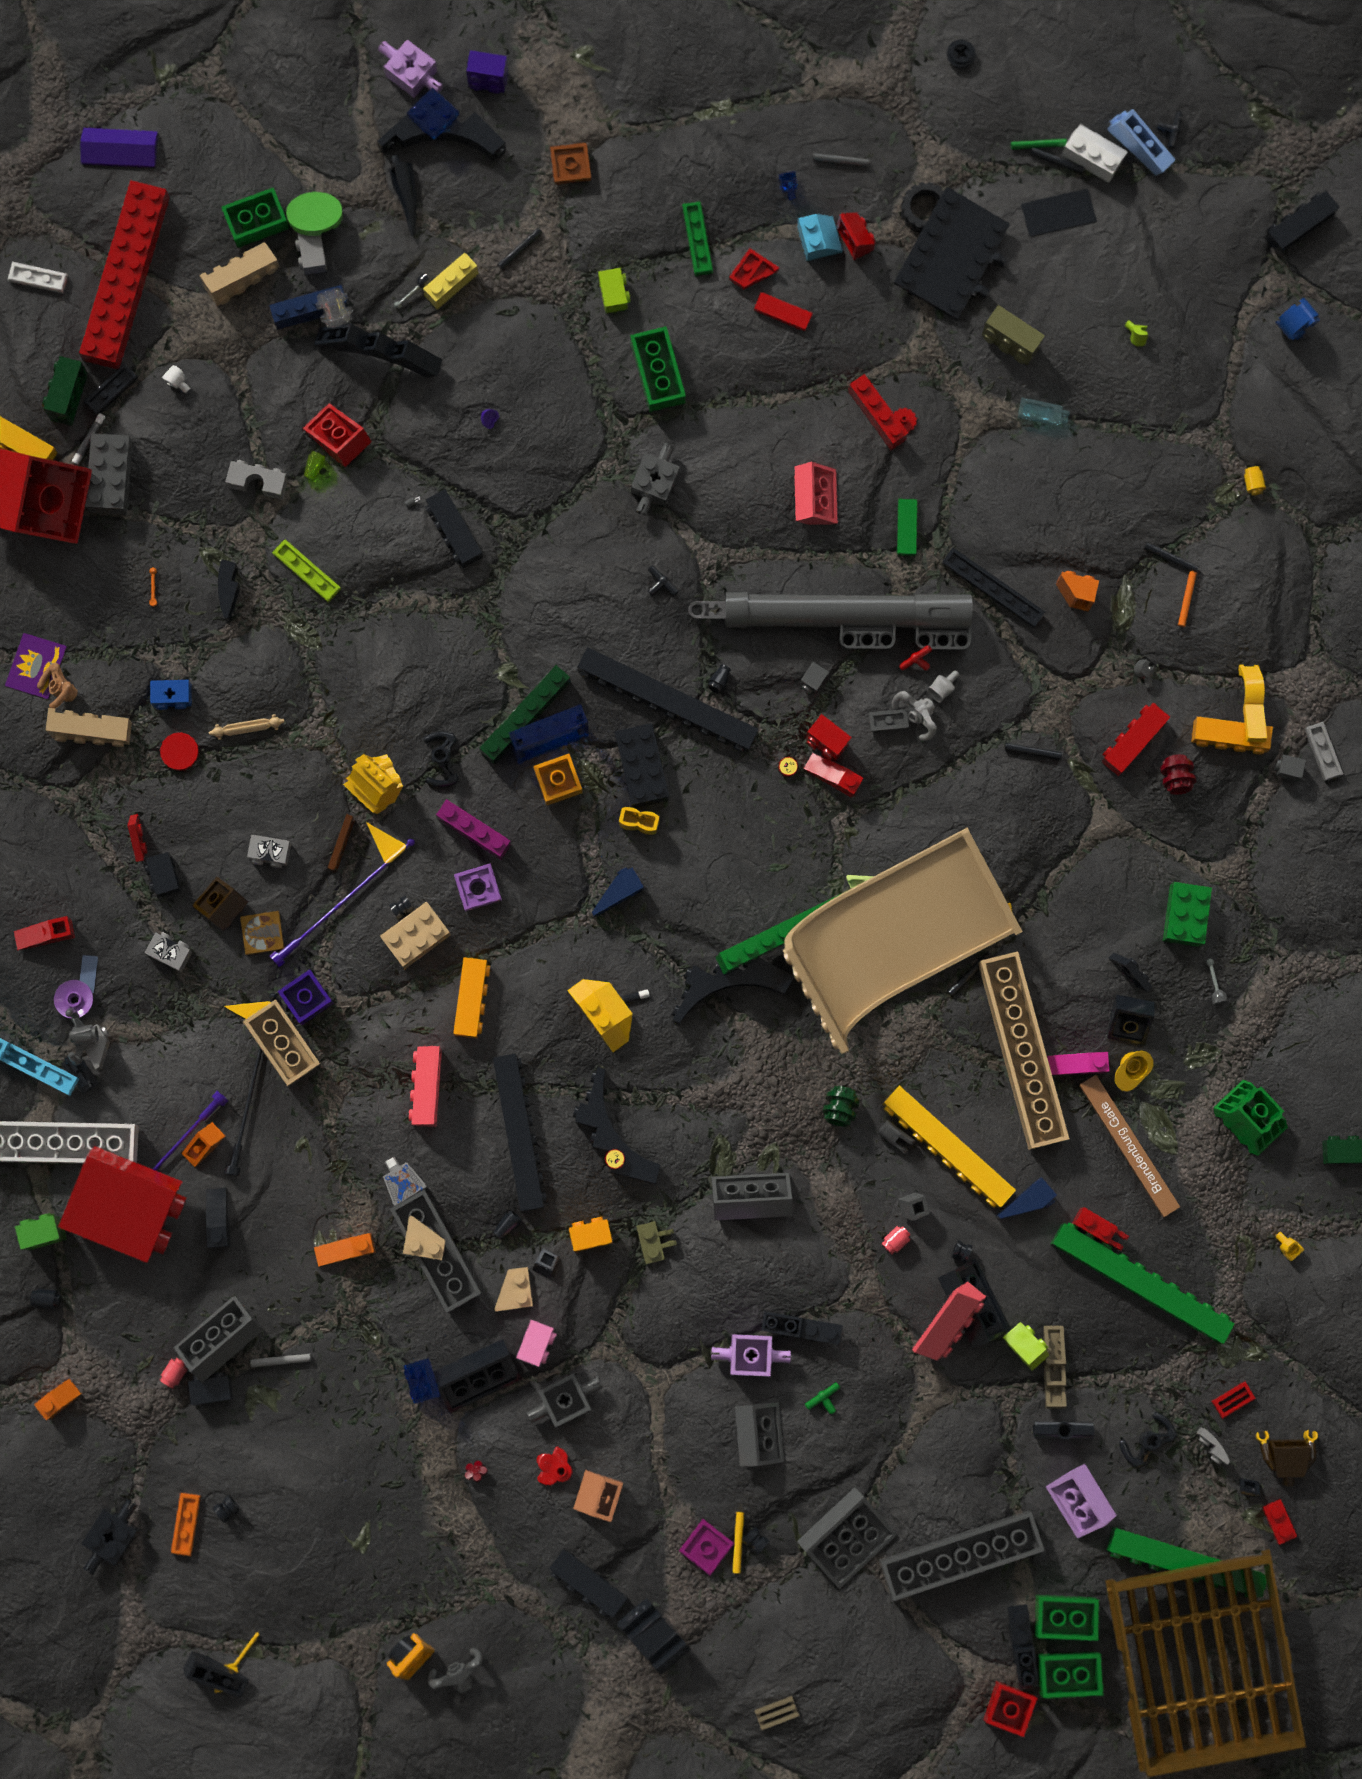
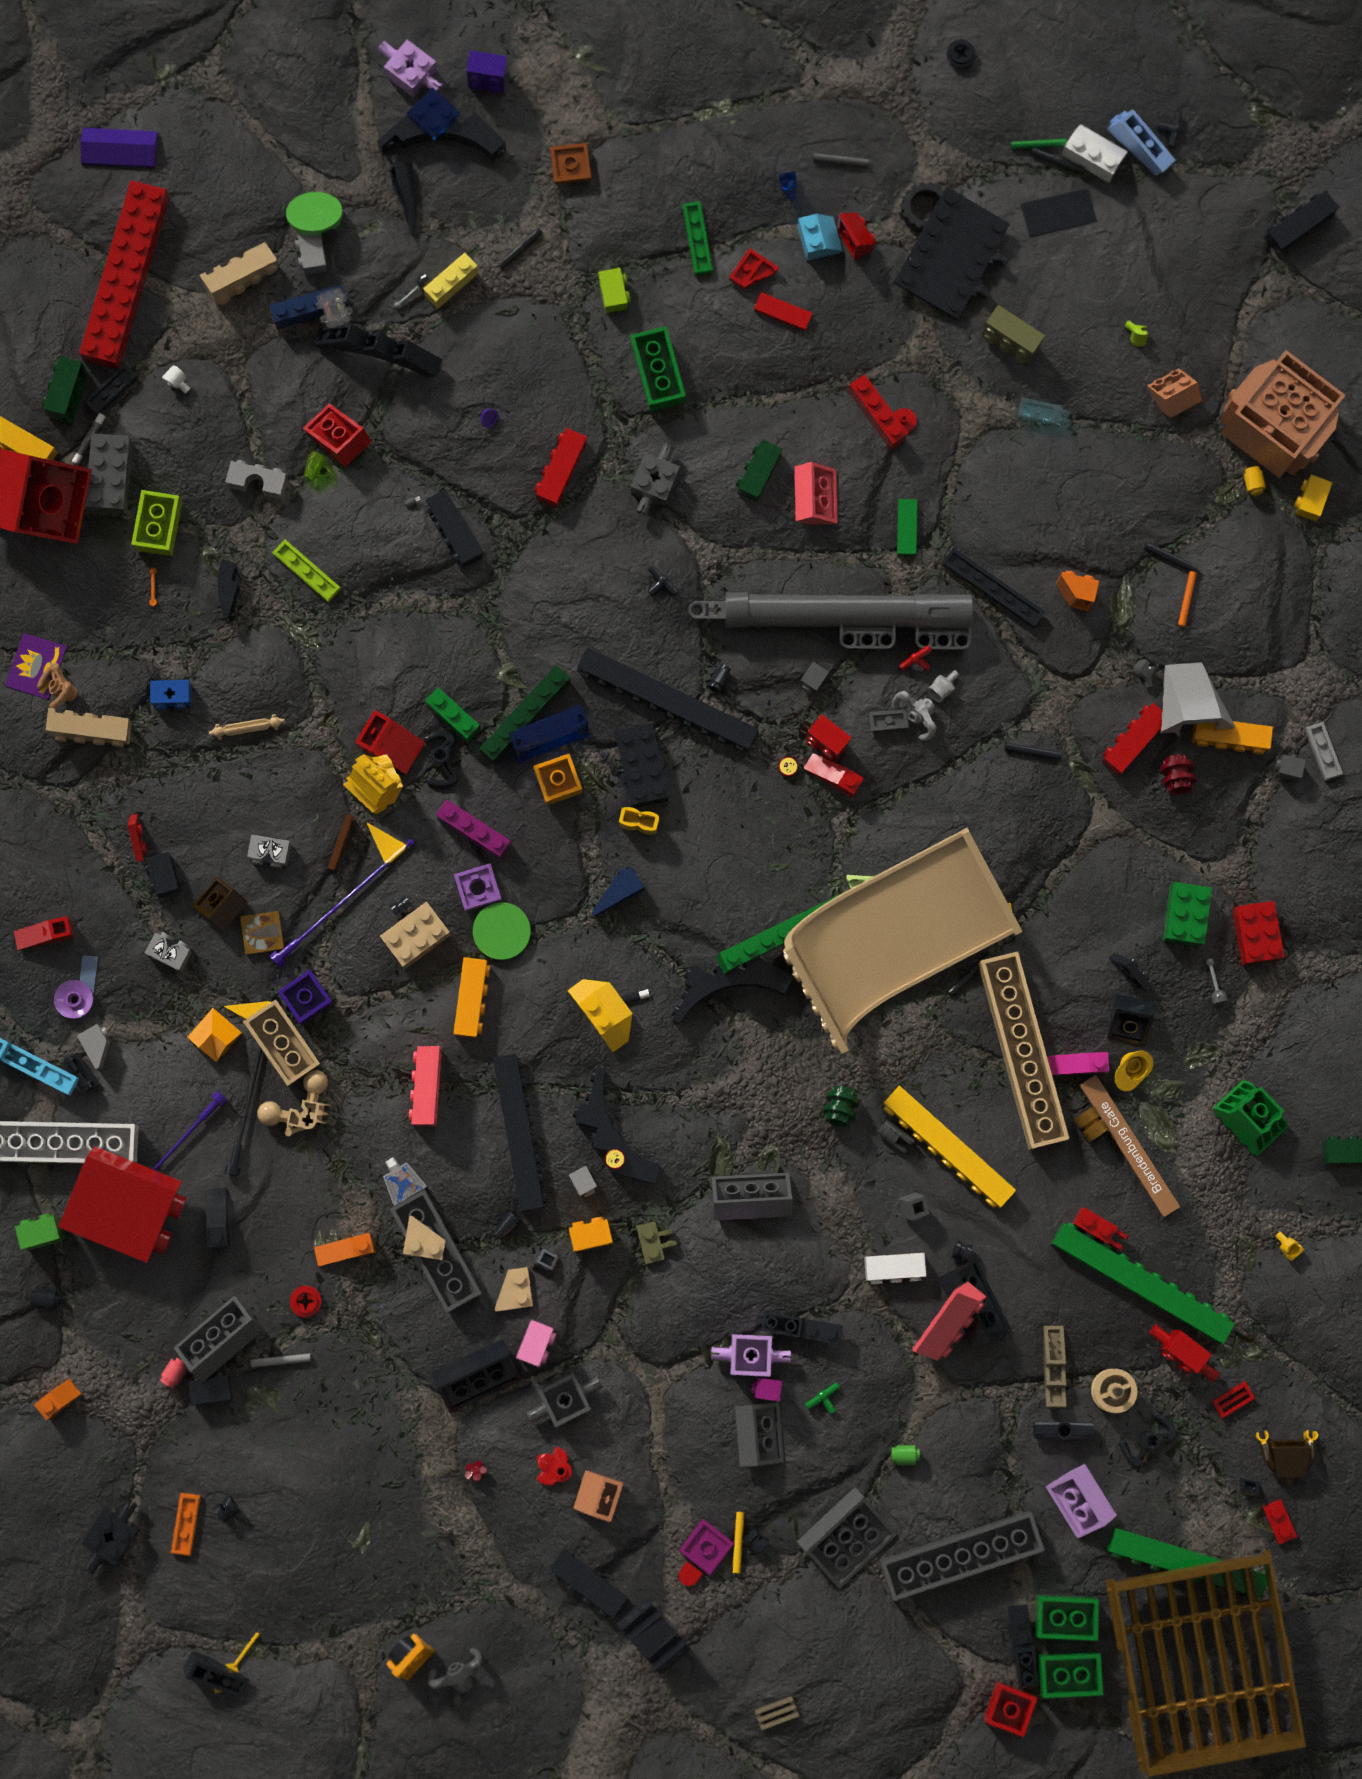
(37, 277): white tile -> none
(80, 1035): dark grey piece -> none
(156, 523): none -> lime brick
(179, 751): red tile -> none
(203, 1144): orange slope -> none
(214, 1035): none -> light orange slope
(255, 217): green brick -> none
(271, 1113): none -> tan piece
(299, 1294): none -> red gear
(387, 737): none -> red slope
(421, 1380): clear blue plate -> none
(453, 715): none -> green brick
(501, 931): none -> bright green tile
(561, 467): none -> red brick
(583, 1182): none -> light grey brick
(689, 1574): none -> red tile
(758, 470): none -> dark green brick
(767, 1389): none -> magenta slope
(895, 1267): none -> white brick
(896, 1240): coral brick -> none
(905, 1455): none -> bright green brick
(1026, 1346): lime brick -> none
(1033, 1198): dark blue slope -> none
(1090, 1122): none -> pearl gold wheel
(1114, 1390): none -> tan wheel
(1175, 392): none -> nougat slope
(1185, 1352): none -> red brick
(1191, 699): none -> light grey wedge
(1216, 1450): light grey slope -> none
(1253, 704): yellow piece -> none
(1258, 933): none -> red brick
(1279, 440): none -> nougat piece
(1297, 319): blue brick -> none
(1313, 497): none -> yellow brick

